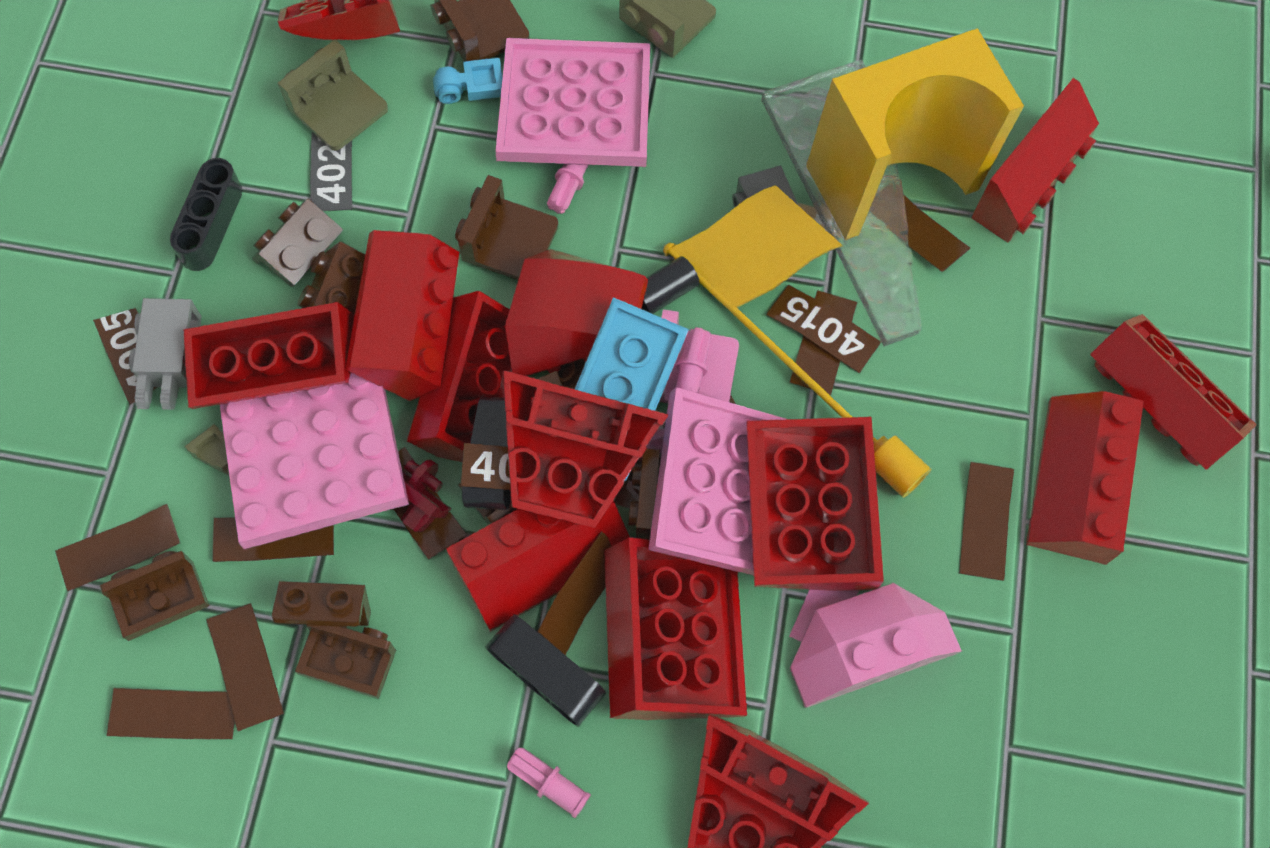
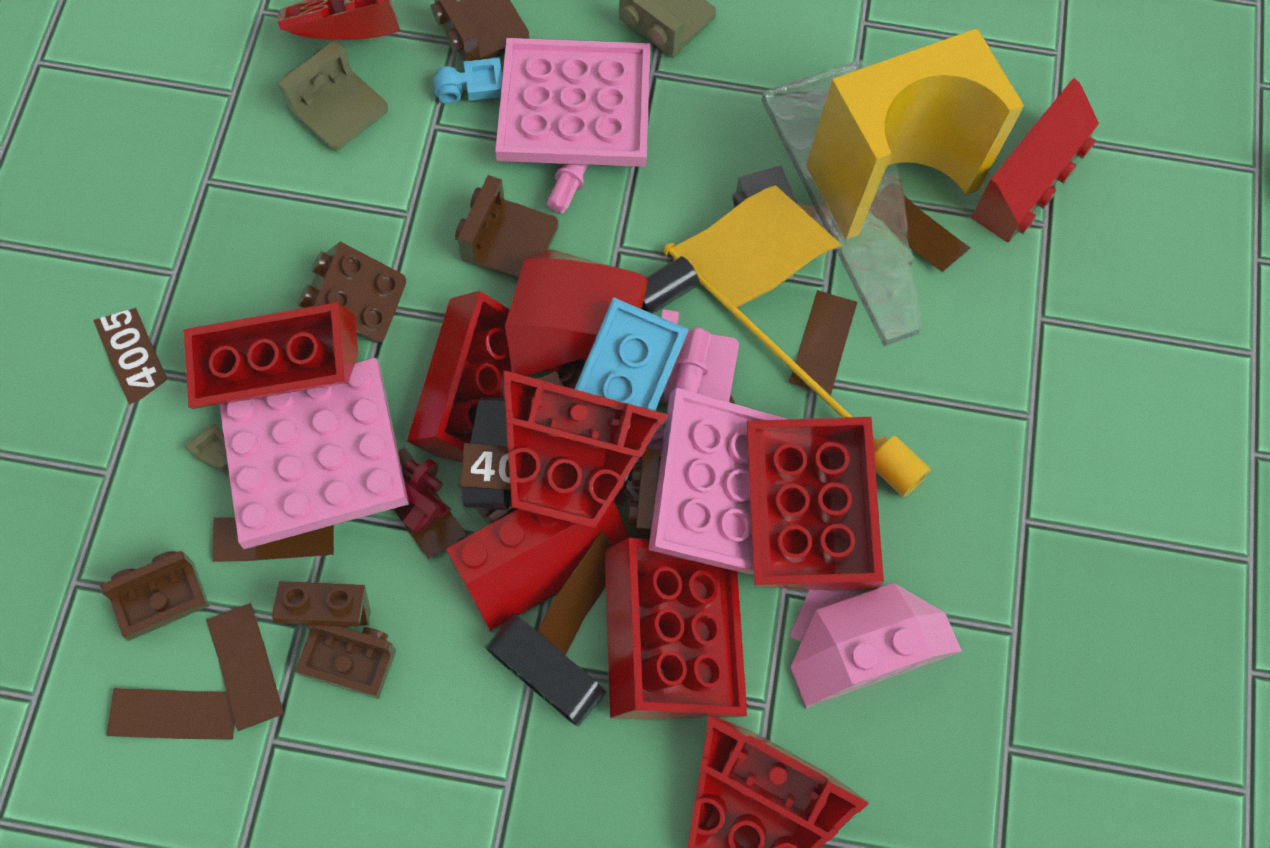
(117, 548): reddish brown sticker -> none
(161, 349): light grey hinge -> none
(209, 230): black beam -> none
(297, 241): bracket -> none
(331, 176): dark grey sticker -> none
(403, 312): red slope -> none
(548, 781): bright pink axle -> none
(824, 327): reddish brown sticker -> none
(986, 521): reddish brown sticker -> none
(1086, 475): red slope -> none
(1173, 391): red slope -> none

